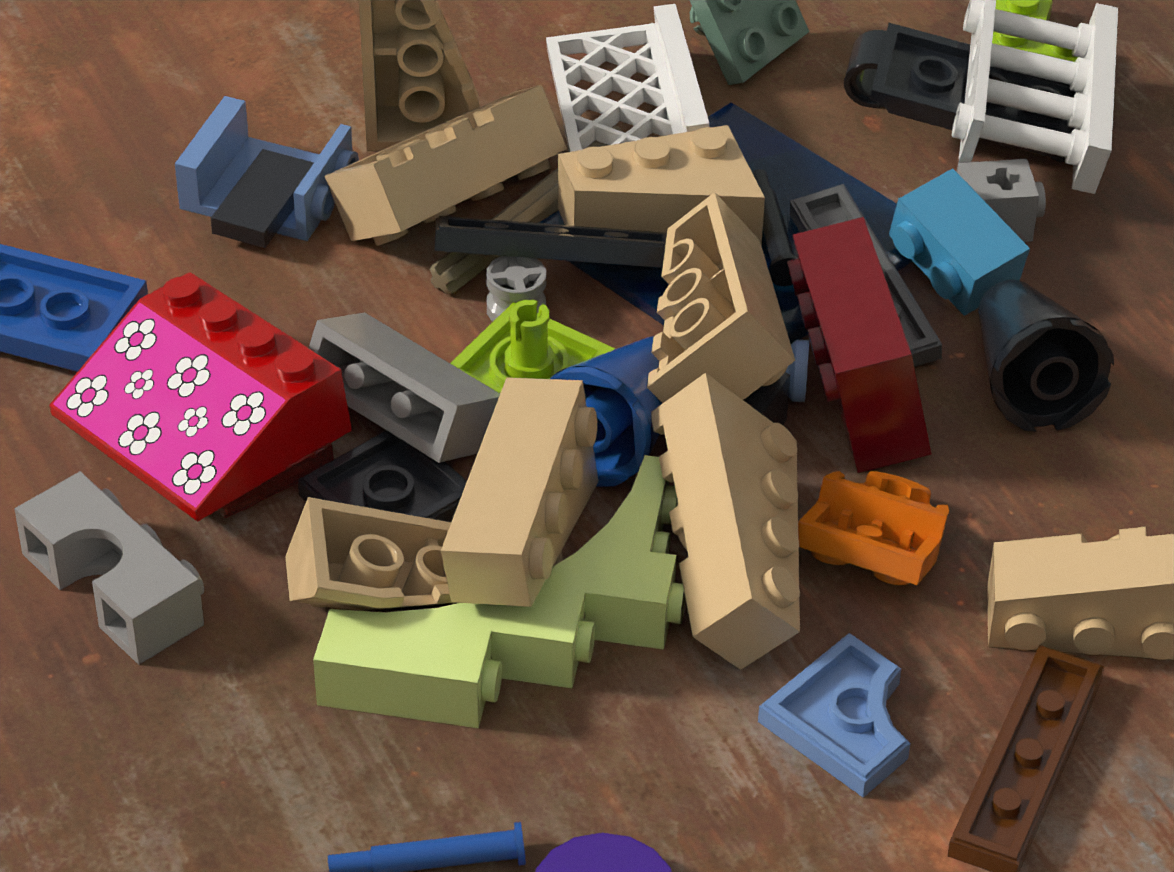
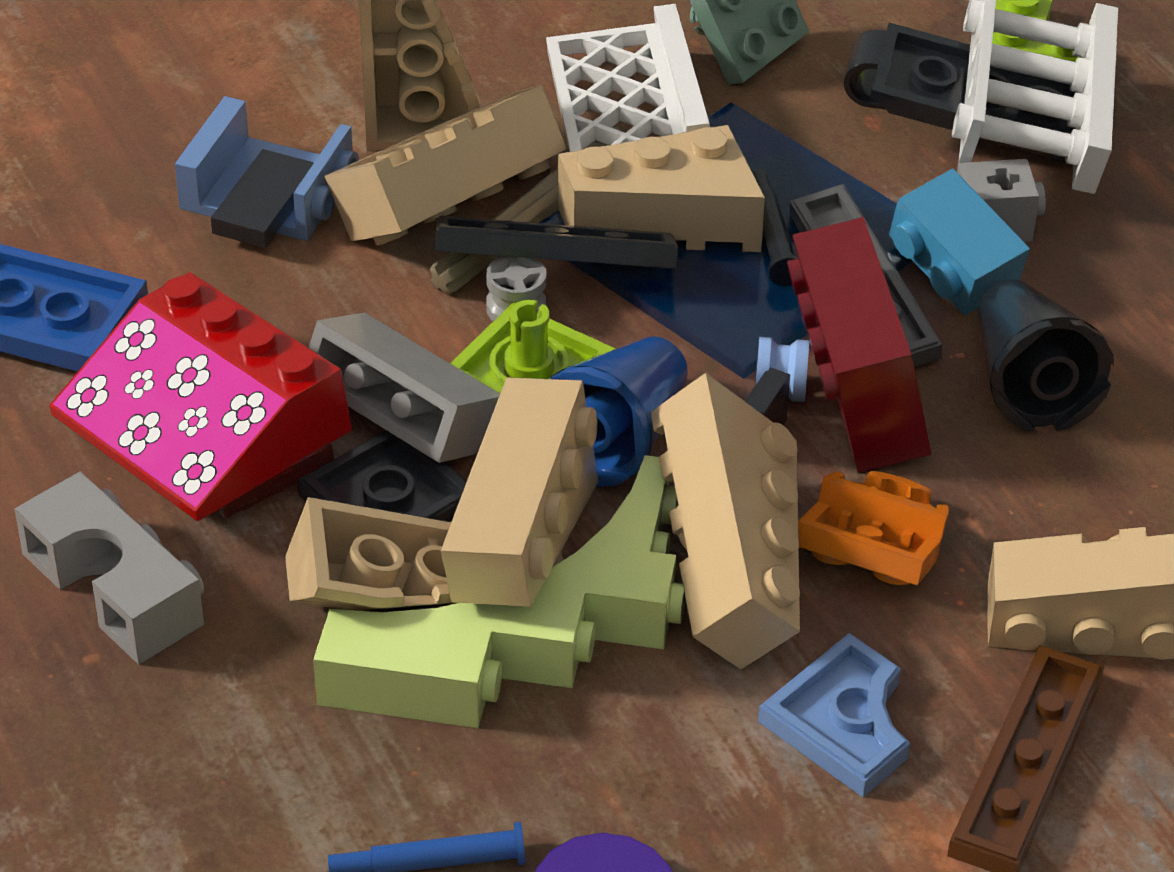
(717, 307): tan wedge -> none

